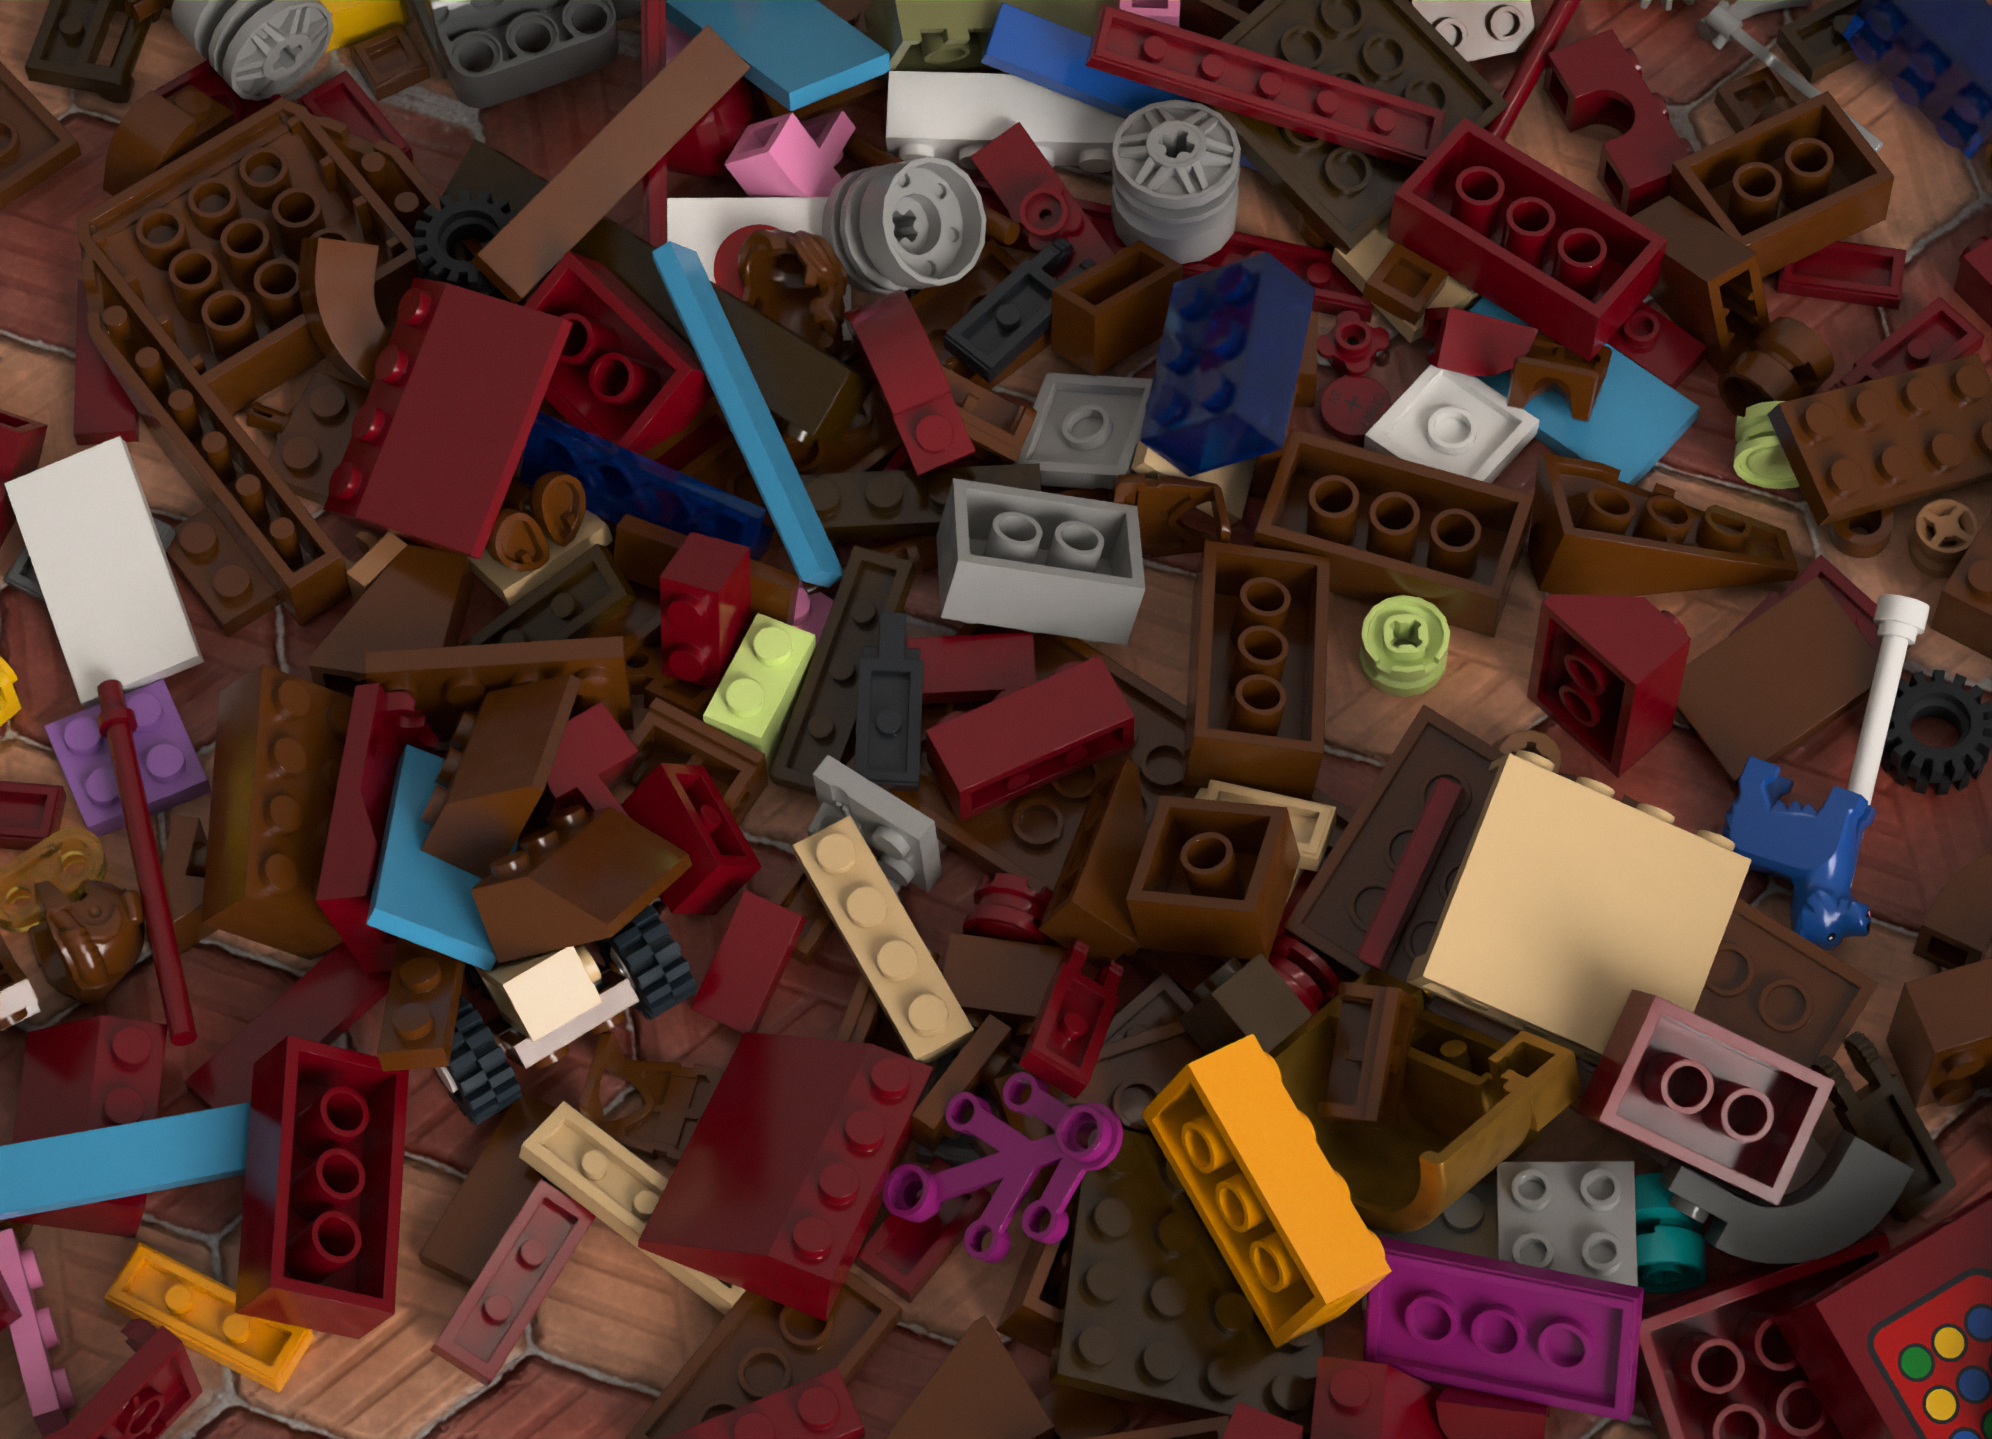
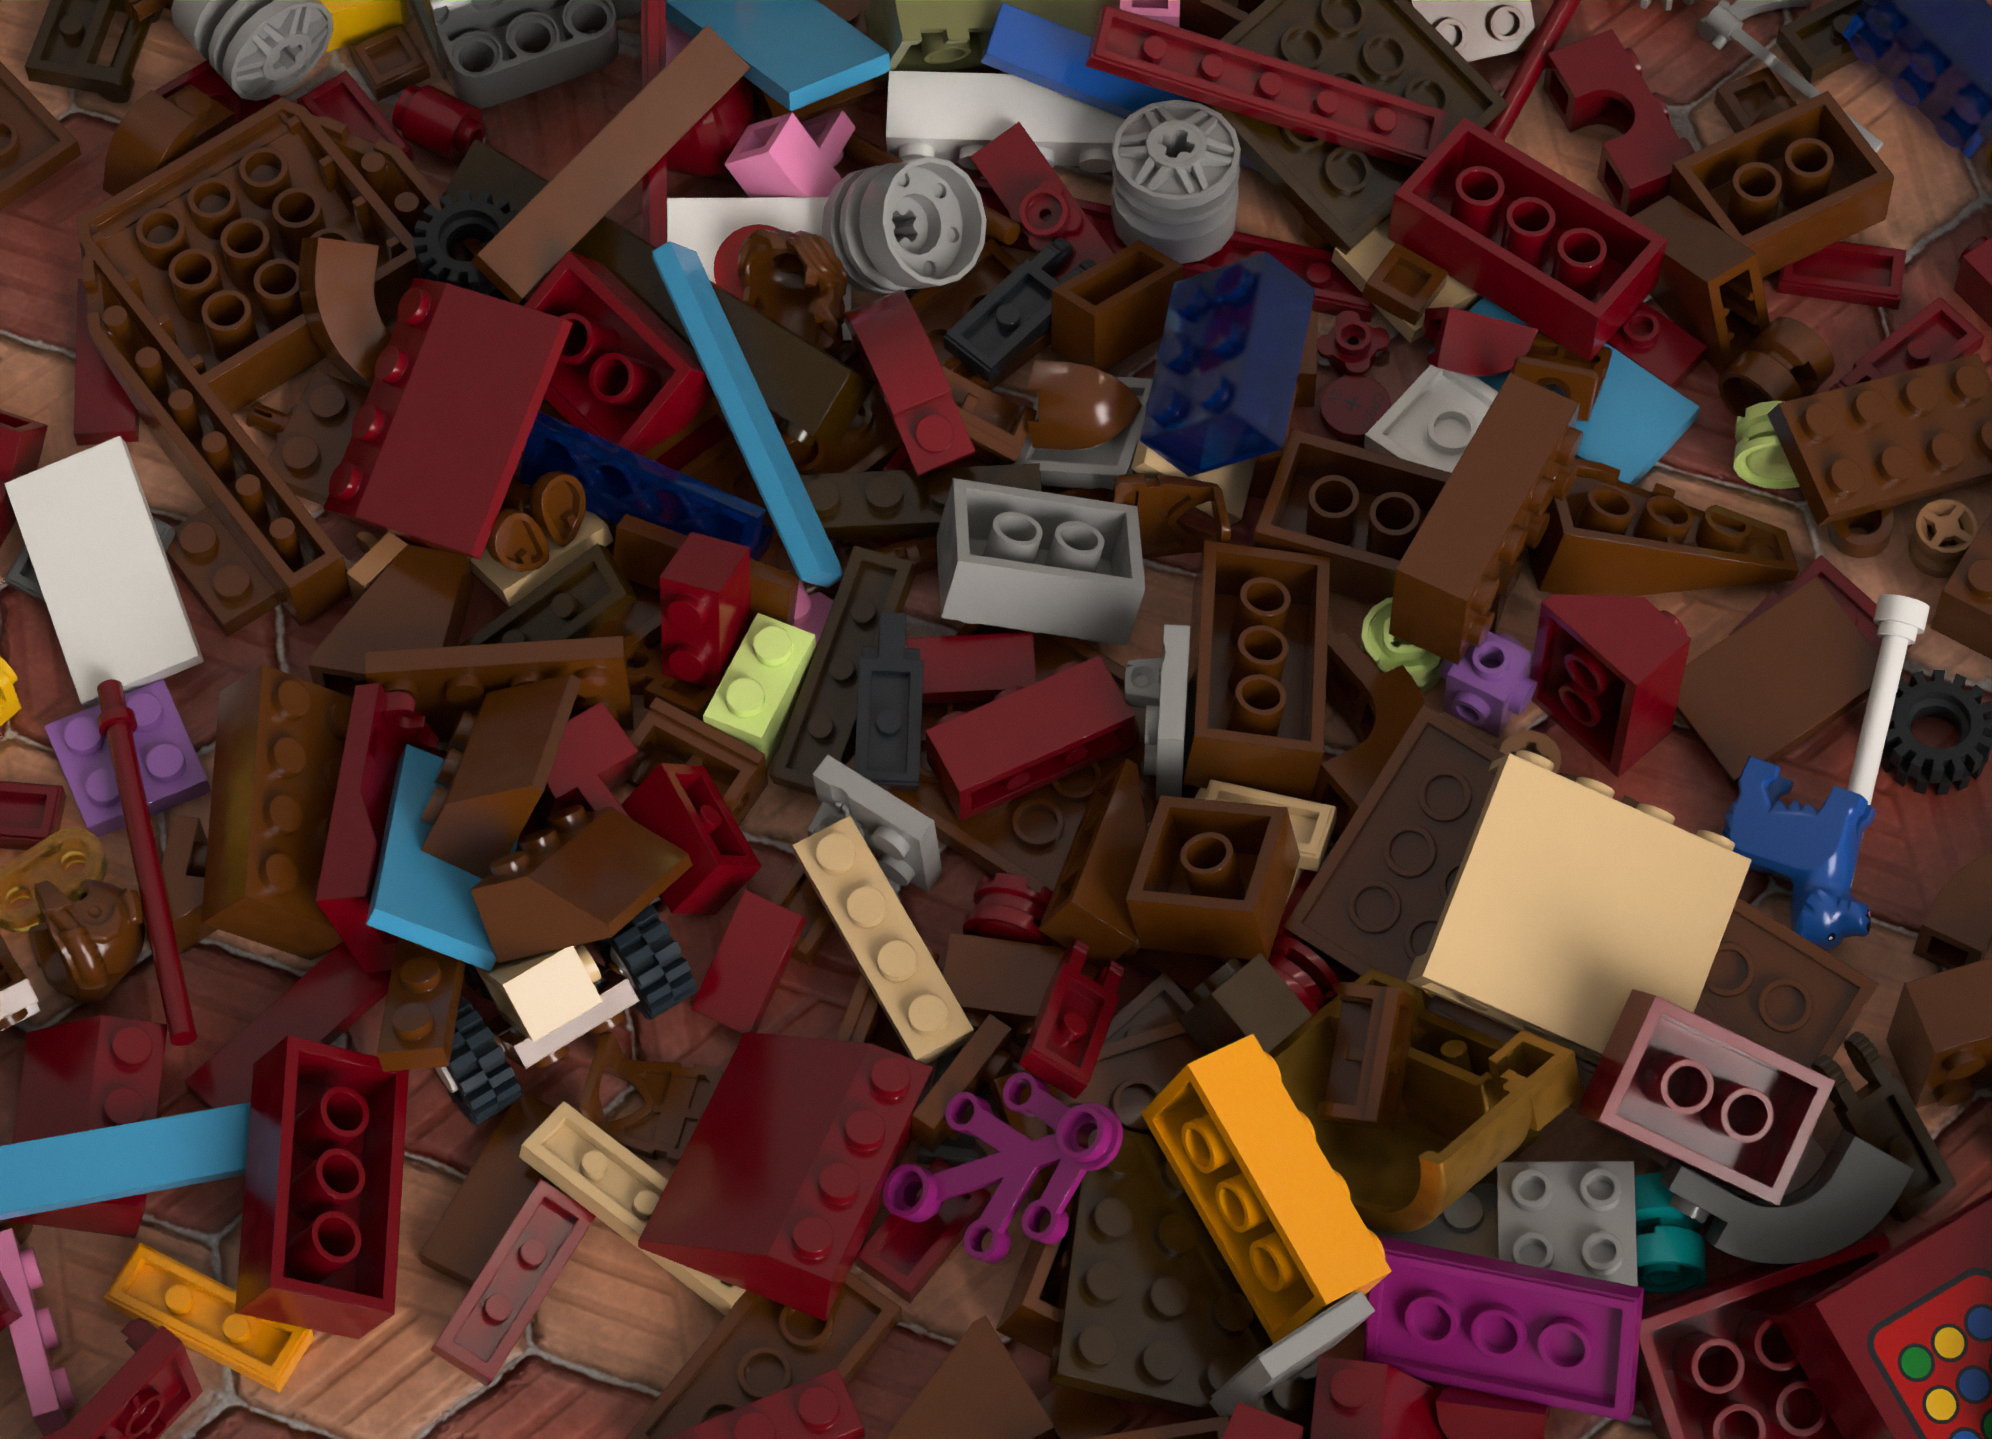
(438, 121): none -> dark red brick
(1078, 406): none -> reddish brown brick
(1162, 689): none -> light grey hinge
(1292, 1353): none -> light grey tile
(1378, 710): none -> reddish brown arch
(1411, 874): dark red tile -> none
(1485, 520): none -> reddish brown brick
(1489, 683): none -> medium lavender brick

